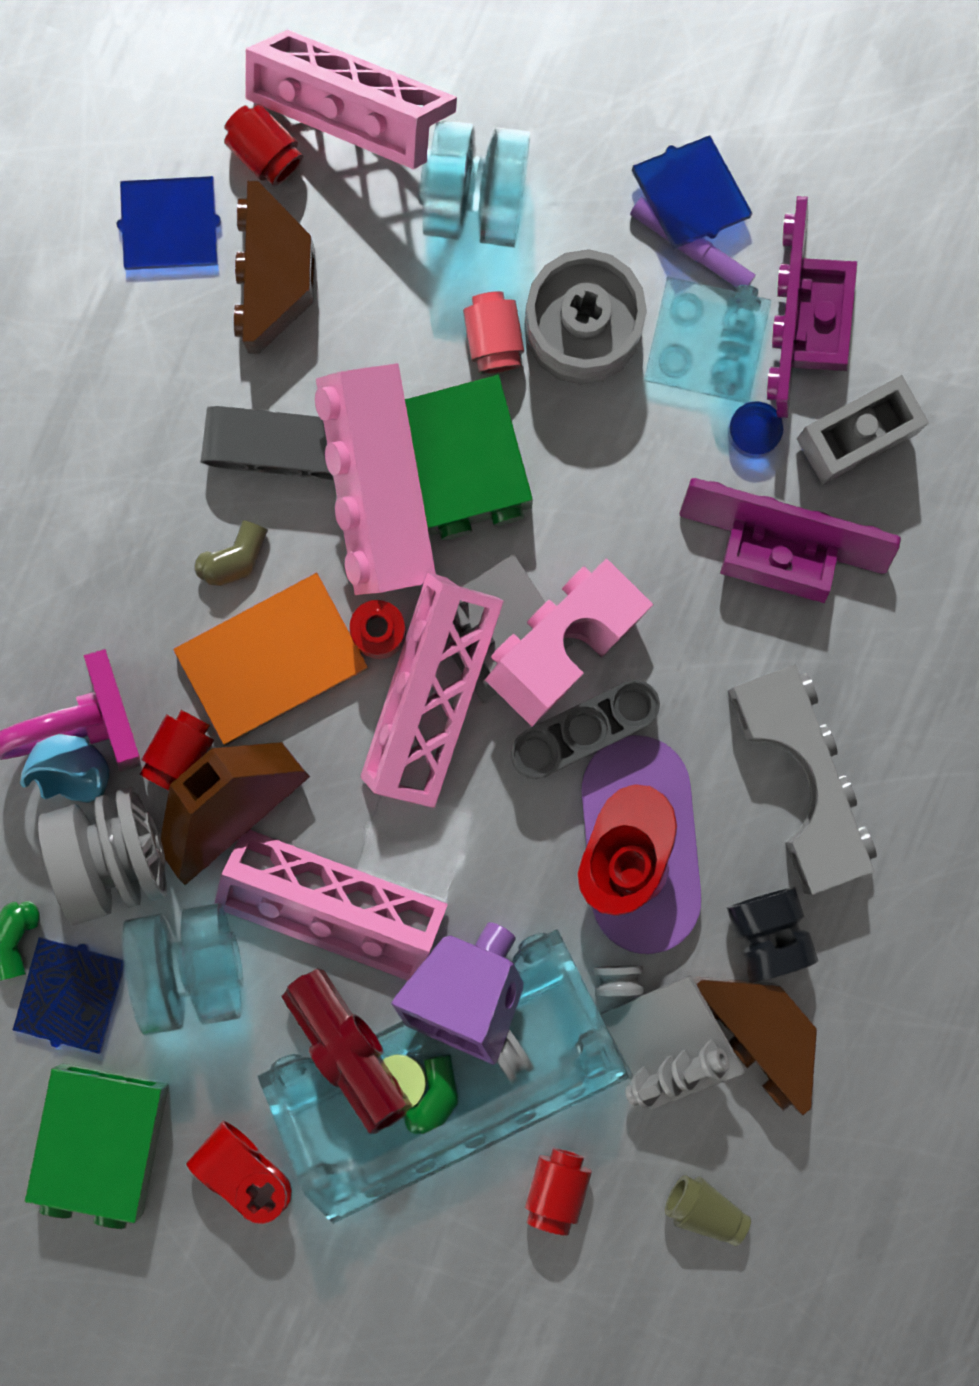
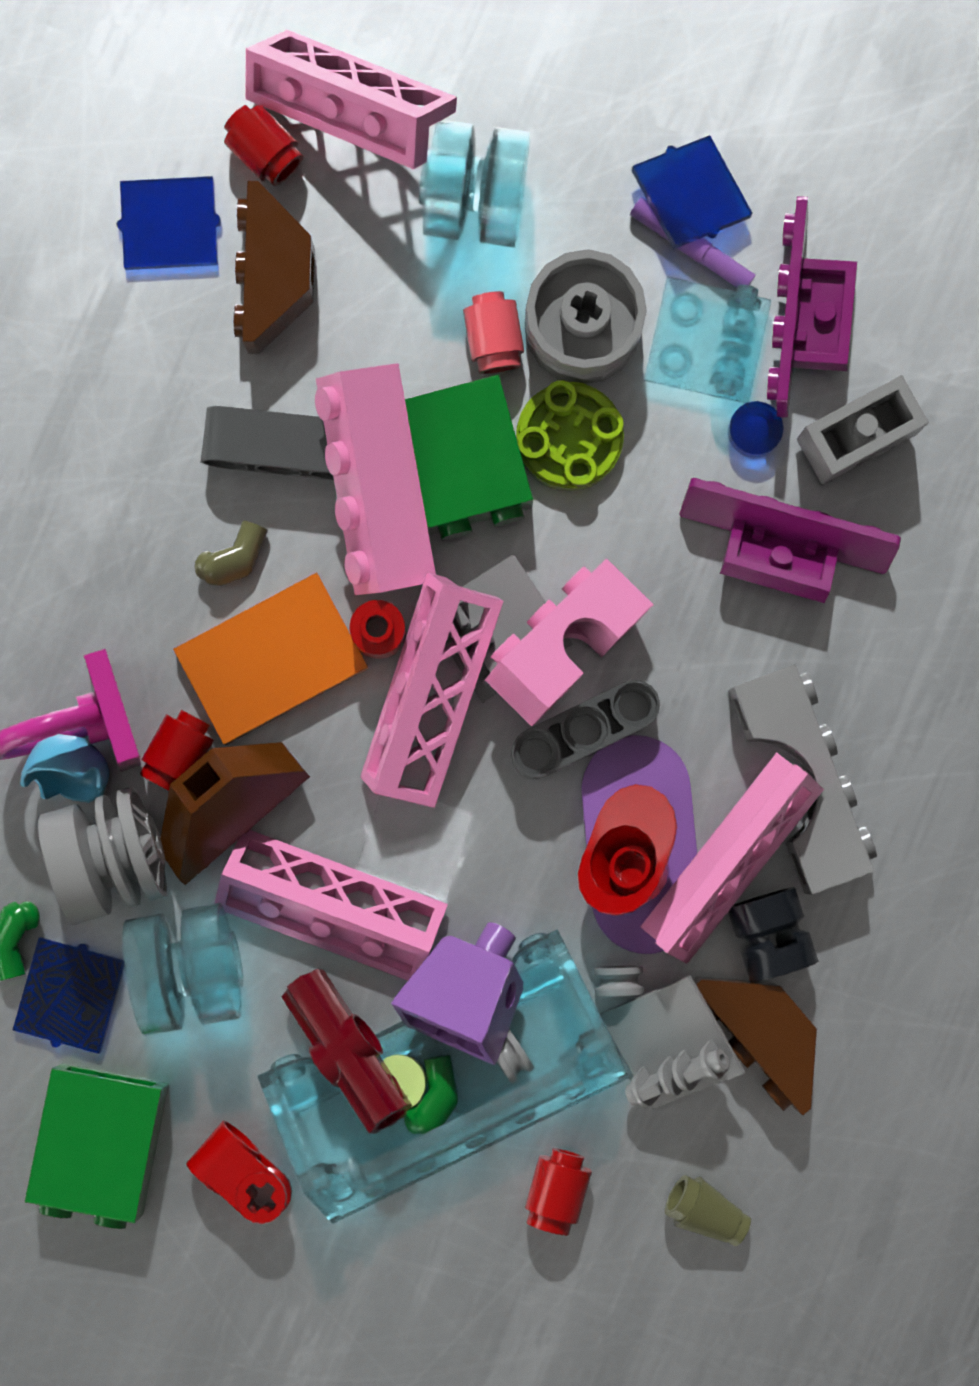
(570, 436): none -> lime tile
(731, 858): none -> bright pink fence

